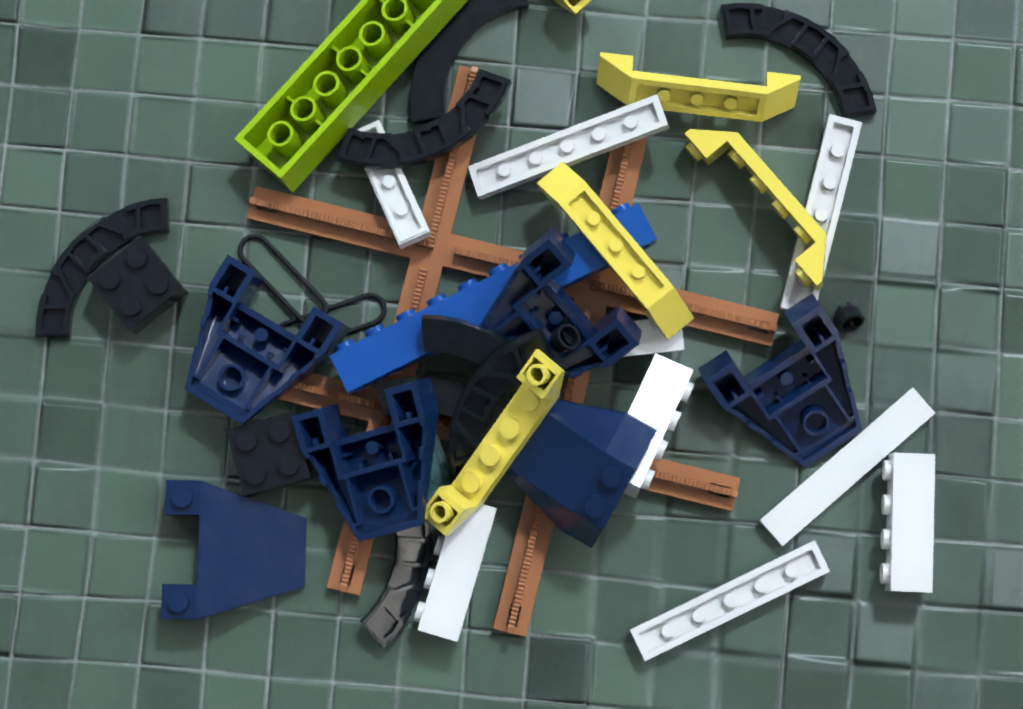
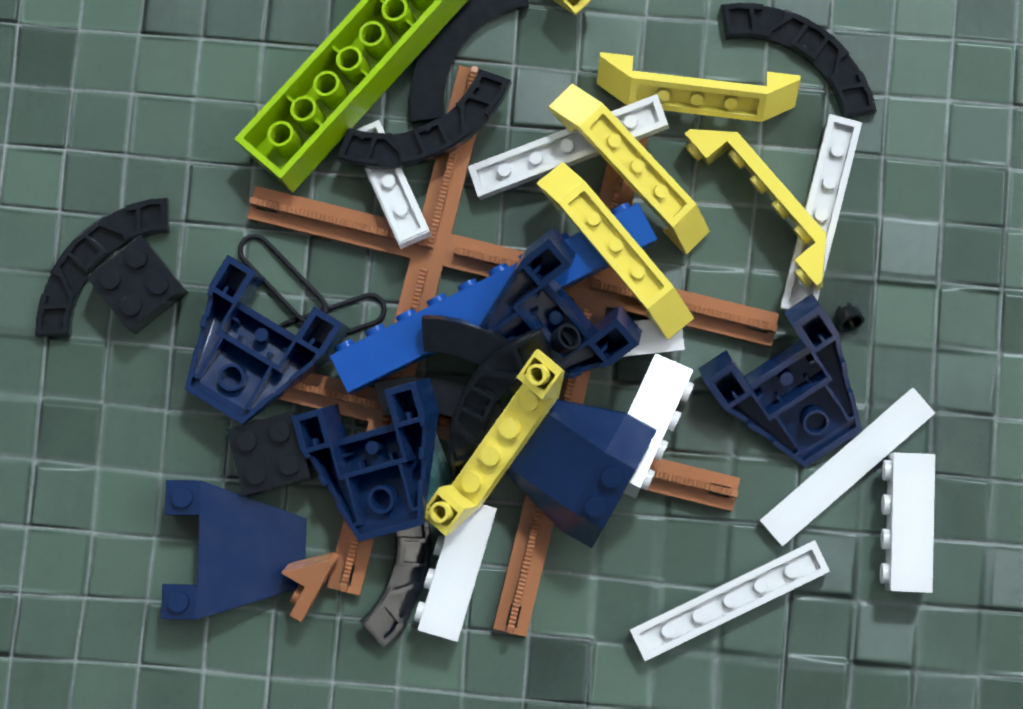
(311, 576): none -> nougat slope
(634, 164): none -> light yellow slope

